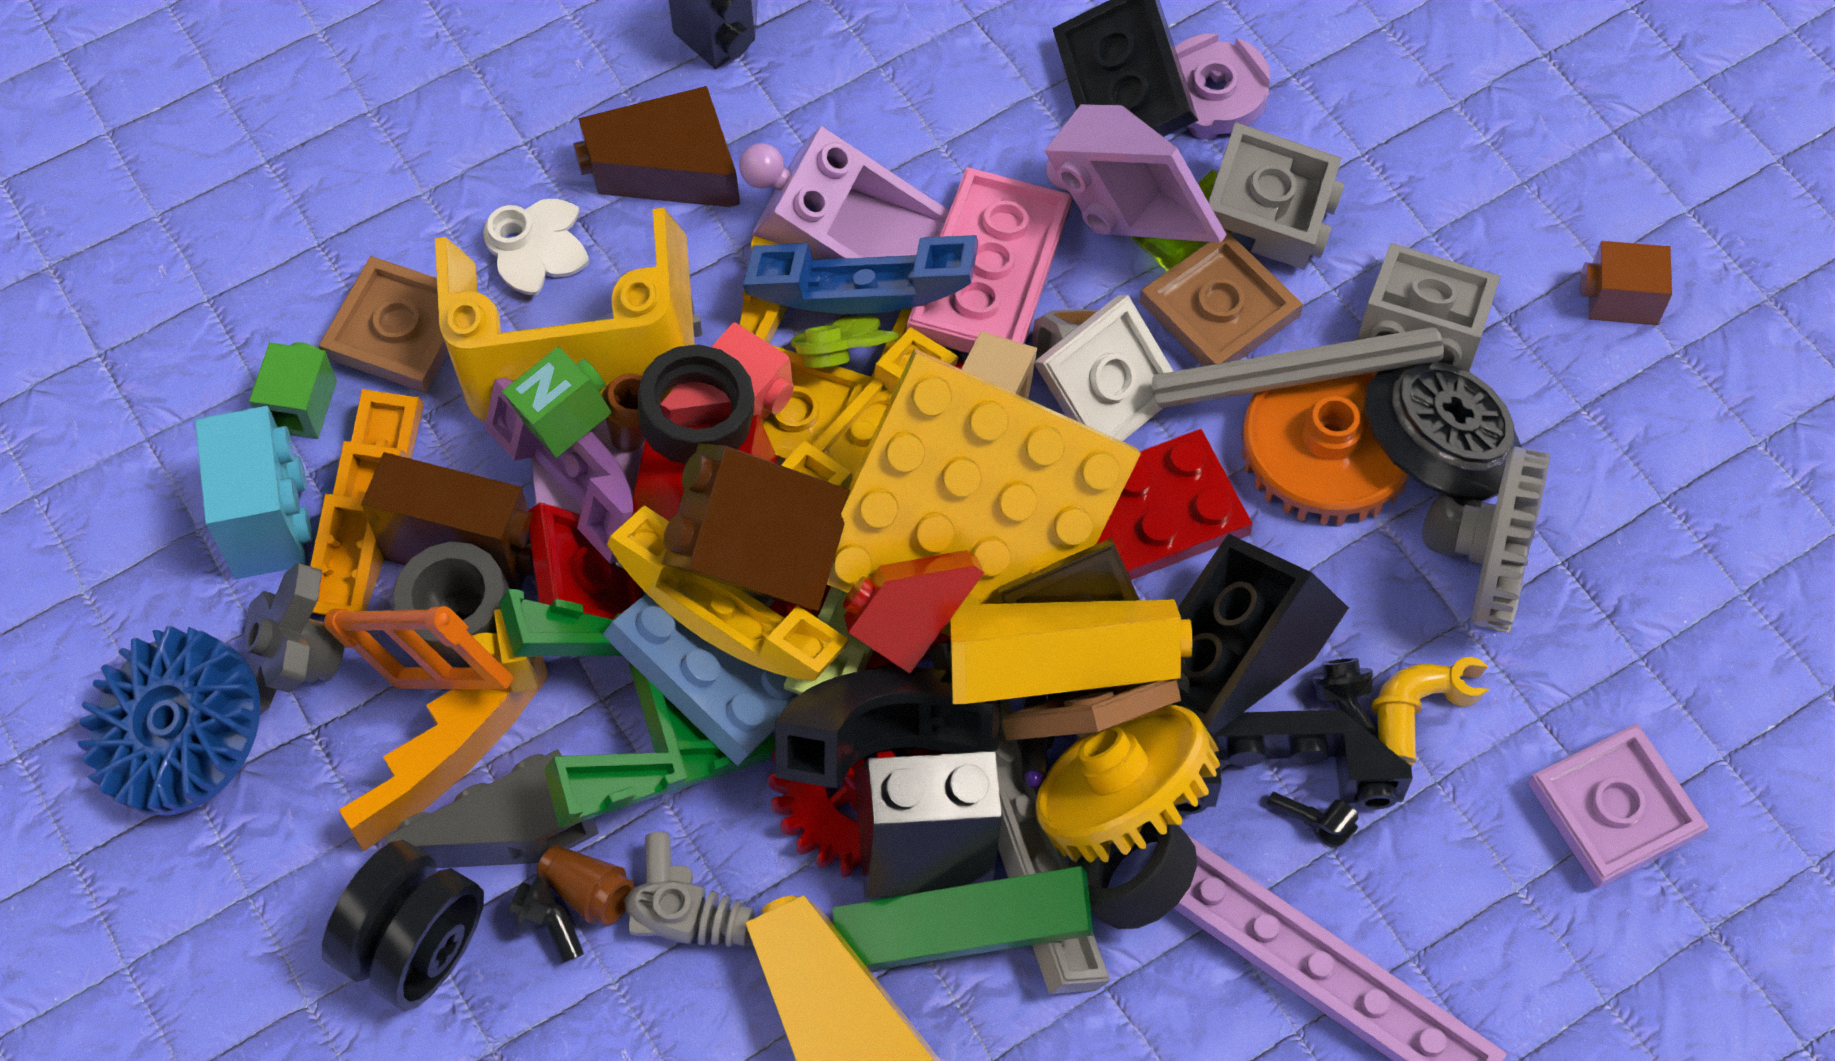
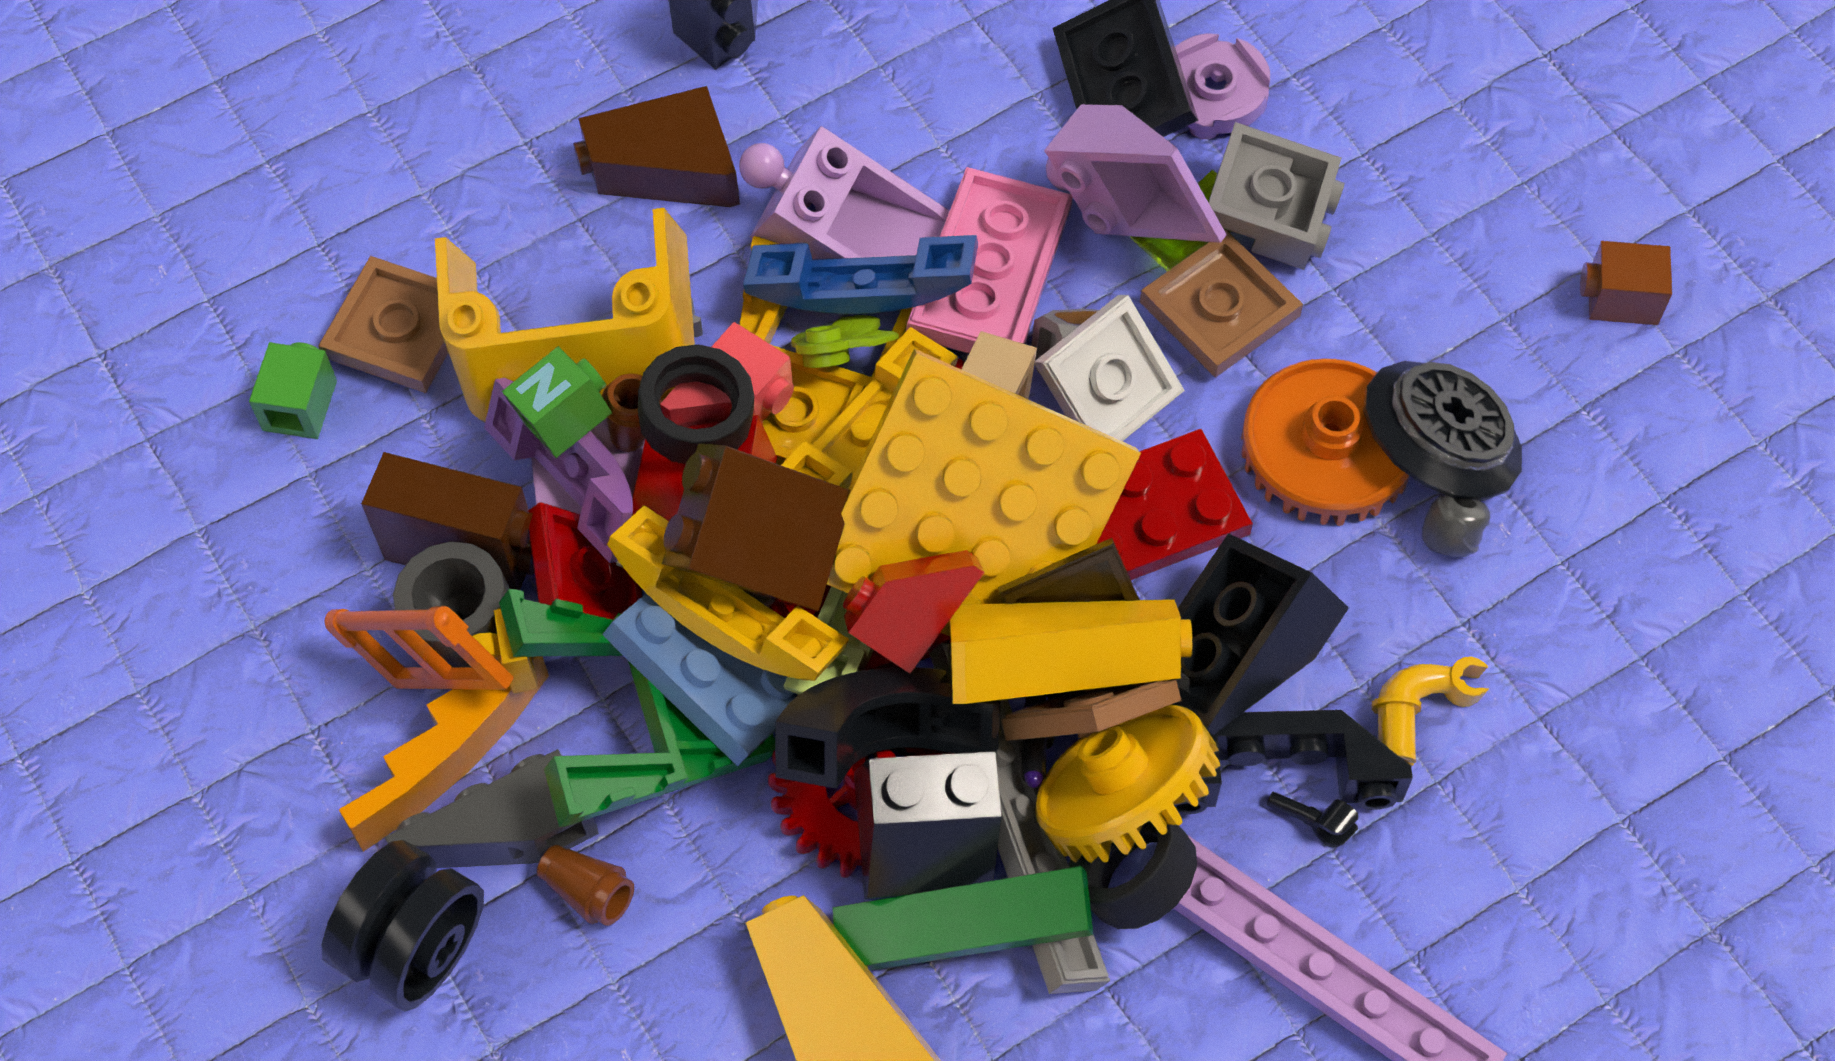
(171, 722): blue wheel -> none
(252, 491): medium azure brick -> none
(284, 641): dark grey plant -> none
(344, 540): light orange slope -> none
(536, 908): black plate -> none
(541, 246): white plate -> none
(679, 909): light grey piece -> none
(1297, 367): light grey axle -> none
(1343, 684): black plate -> none
(1428, 292): light grey plate -> none
(1502, 537): light grey wheel -> none
(1617, 805): lavender plate -> none

